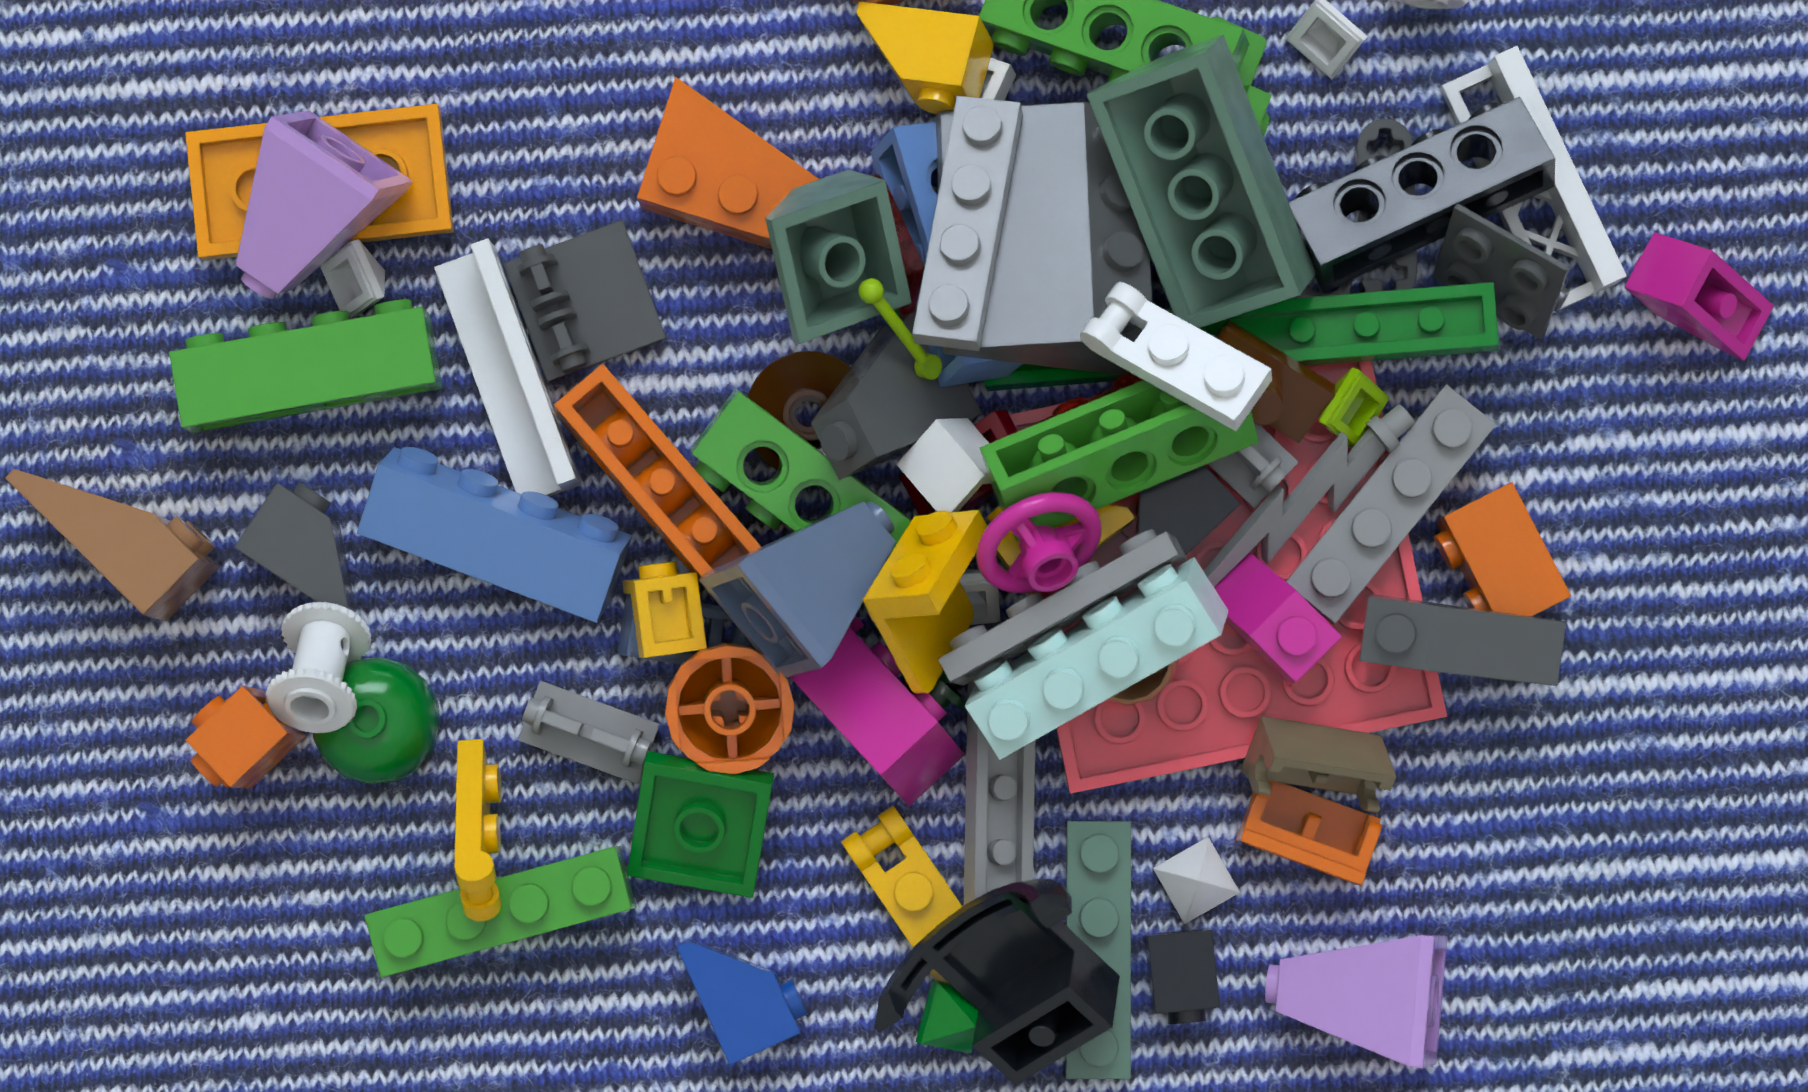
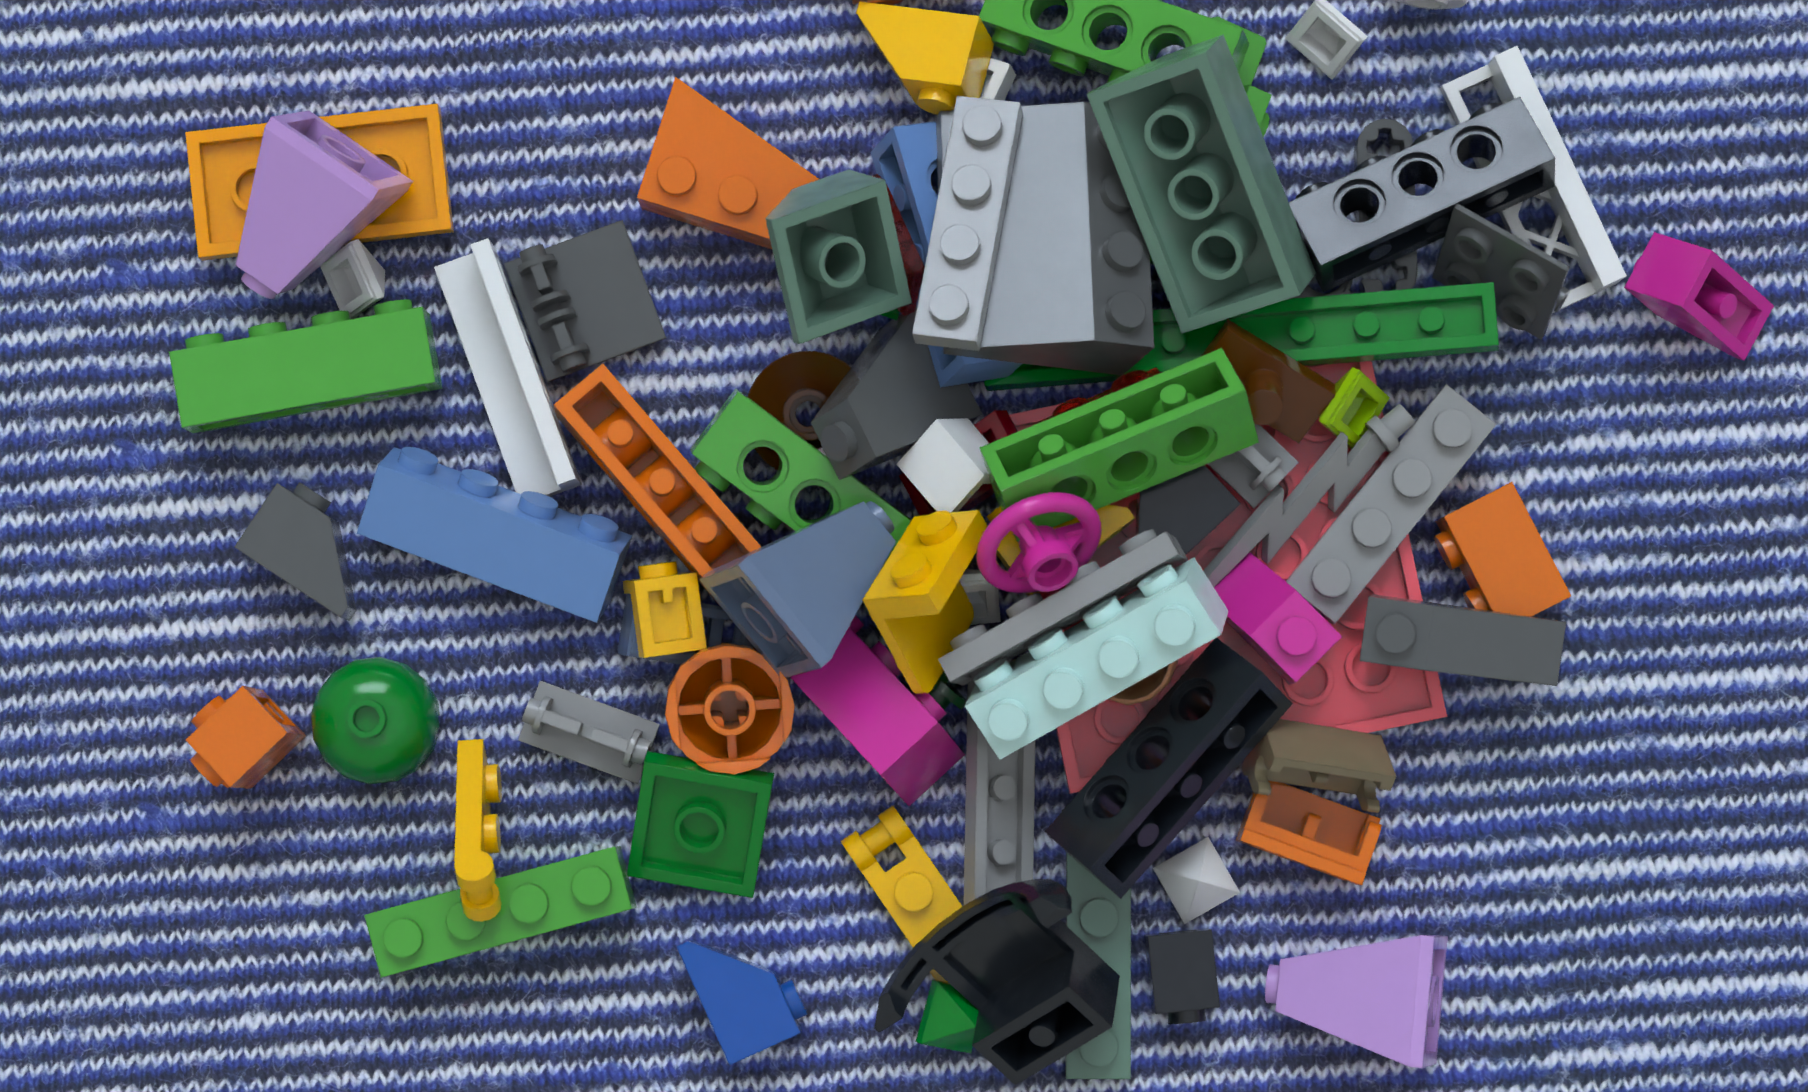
(141, 554): medium nougat slope -> none
(313, 692): white hose -> none
(926, 365): lime hinge -> none
(1168, 767): none -> black brick
(1177, 357): white plate -> none

